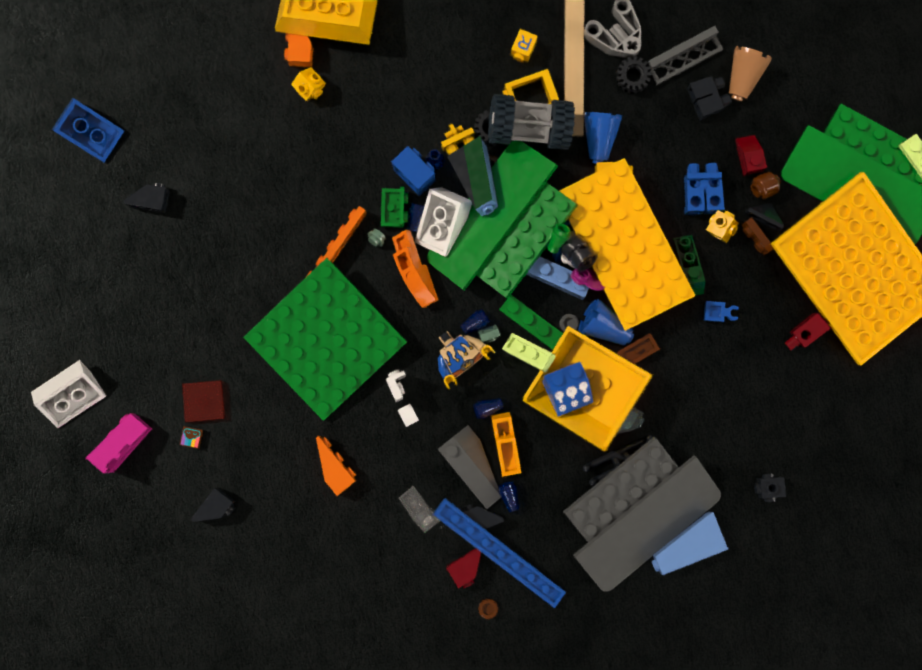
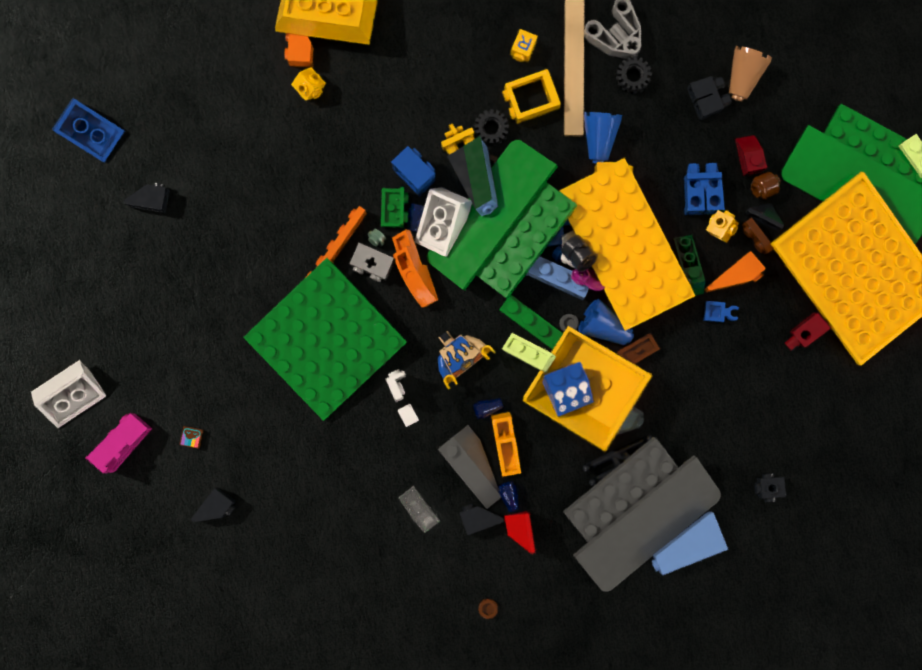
(203, 401): clear red plate -> none
(334, 471): orange slope -> none
(364, 254): none -> light grey brick
(437, 162): clear blue cone -> none
(465, 568): dark red slope -> none
(475, 321): clear blue cone -> none
(489, 334): sand green plate -> none
(499, 553): blue tile -> none
(520, 530): none -> red slope
(531, 122): black plate -> none
(559, 235): green cone -> none
(685, 48): dark grey fence -> none
(742, 272): none -> orange slope

